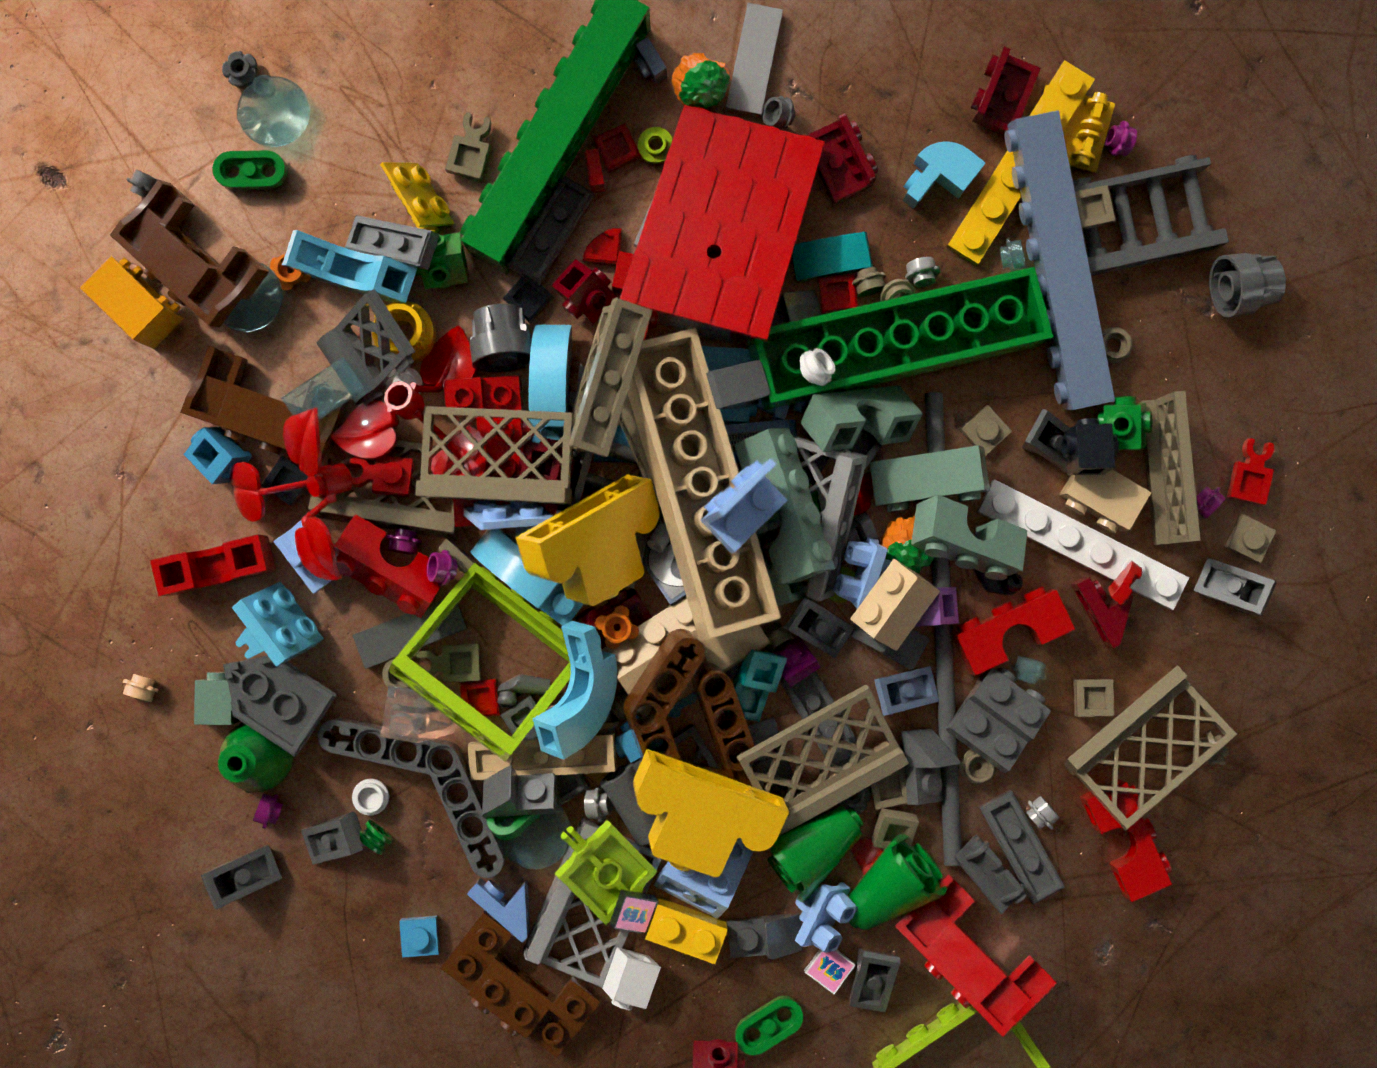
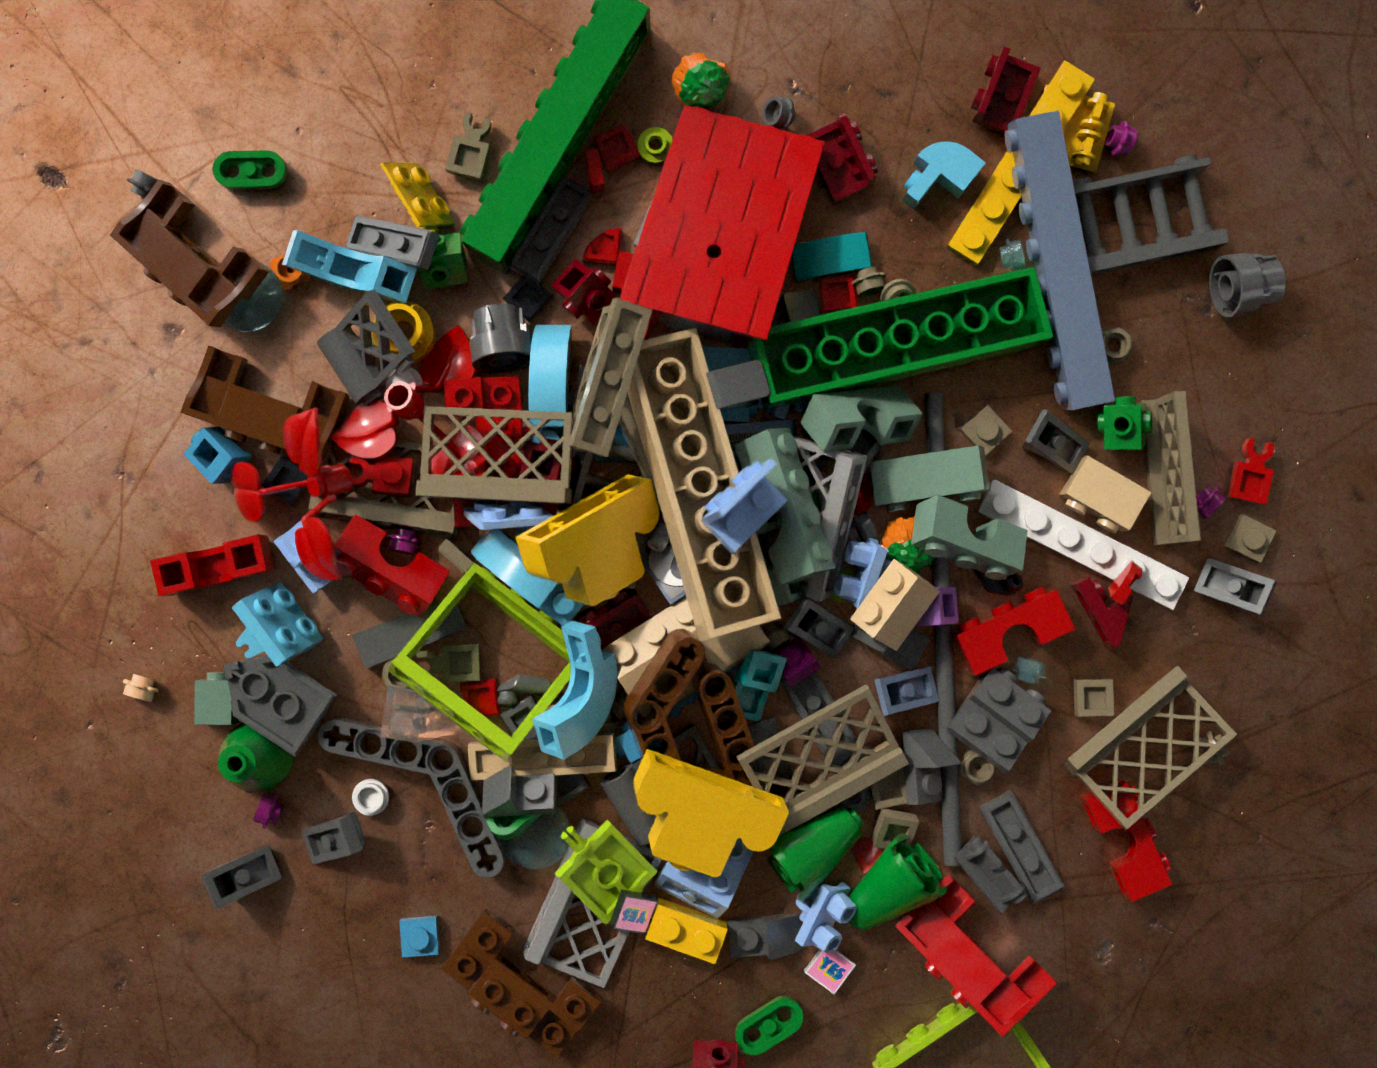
(132, 302): light orange container -> none
(248, 73): dark grey plate -> none
(273, 111): clear light blue dish -> none
(325, 390): clear light blue plate -> none
(375, 837): green bush -> none
(441, 567): magenta plate -> none
(510, 914): medium blue slope -> none
(597, 804): light grey plate -> none
(621, 617): orange plate -> none
(631, 979): white brick -> none
(649, 61): sand blue plate -> none
(754, 60): light grey tile -> none
(817, 366): white plate -> none
(874, 979): dark grey slope -> none
(922, 271): light grey plate -> none
(1042, 813): light grey plate -> none
(1089, 448): black brick -> none
(1095, 207): dark tan plate -> none

